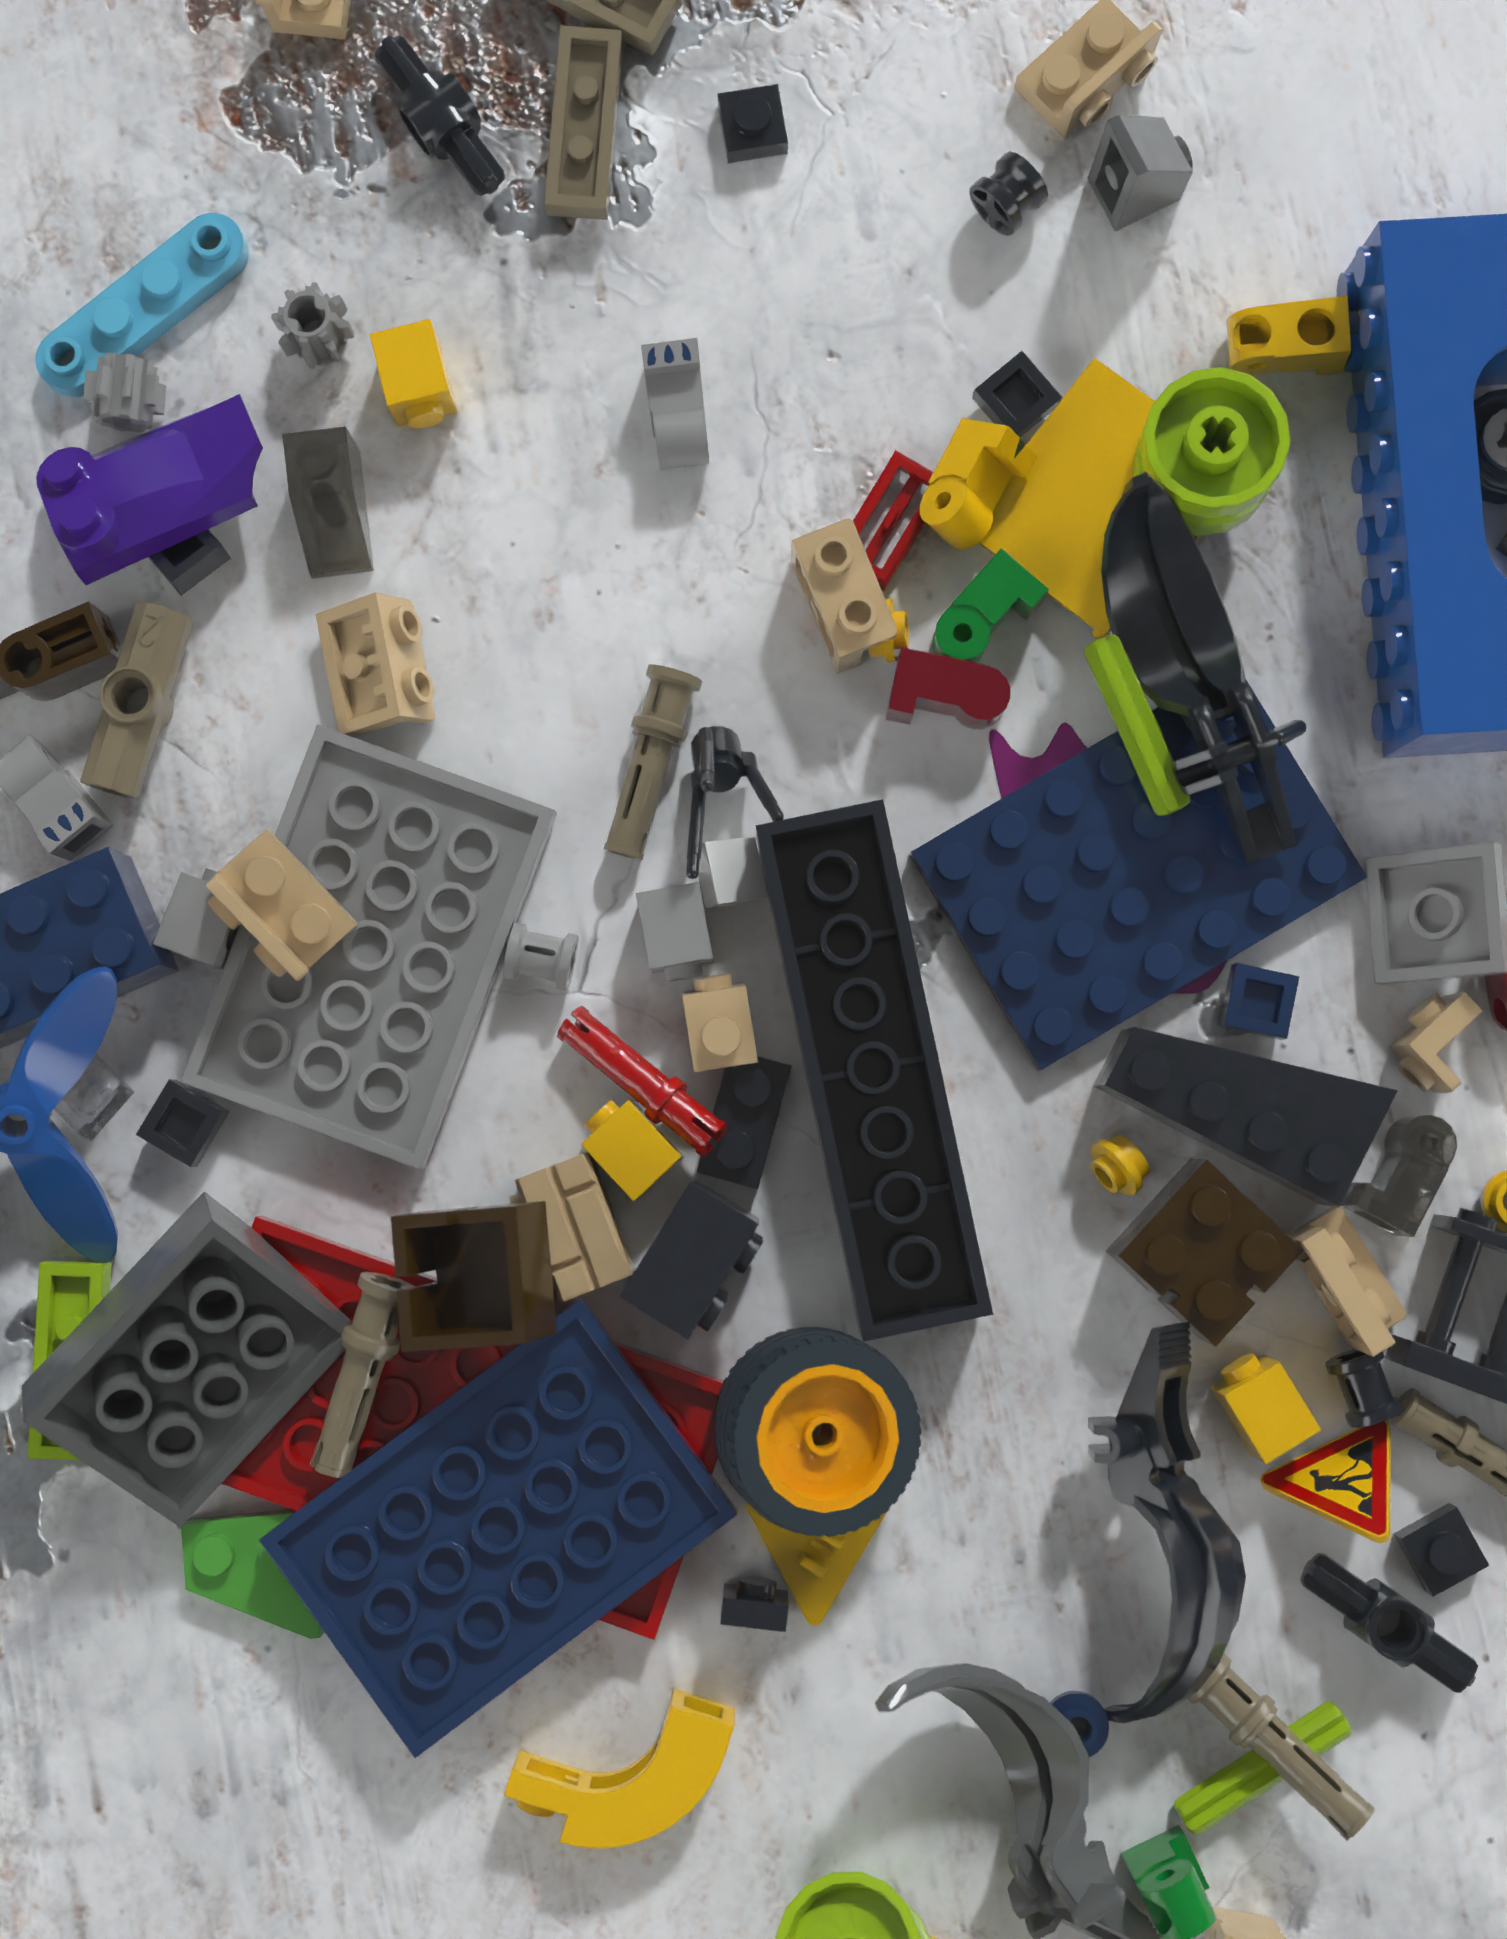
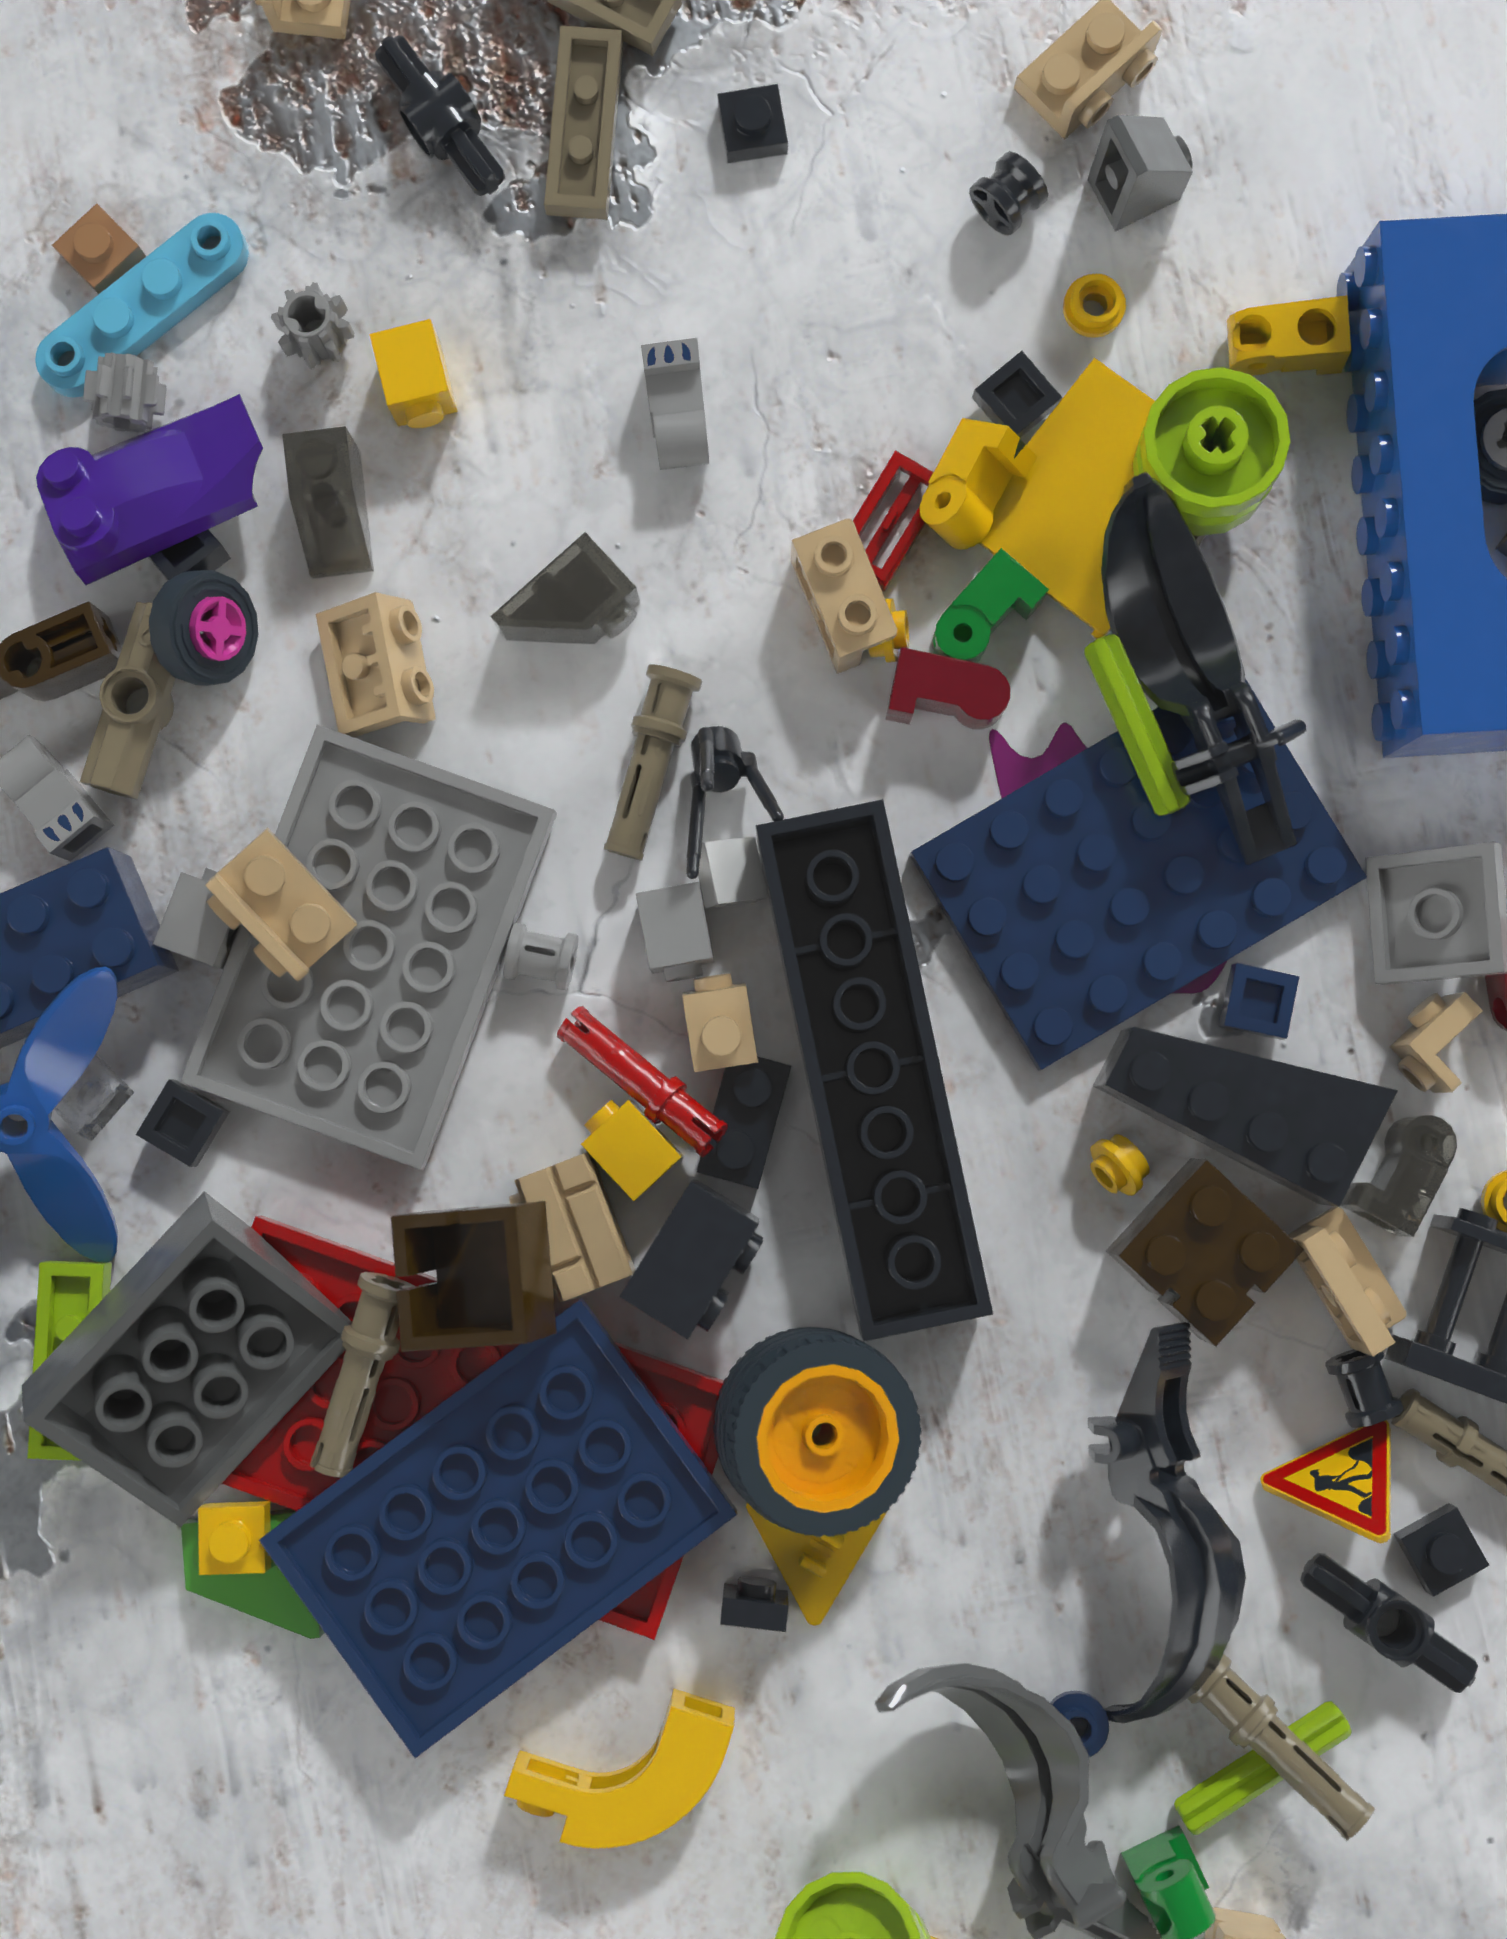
(98, 249): none -> medium nougat plate
(207, 604): none -> black wheel
(231, 1537): none -> yellow plate
(571, 600): none -> clear smoke slope
(1099, 289): none -> yellow plate
(1264, 1406): yellow brick -> none

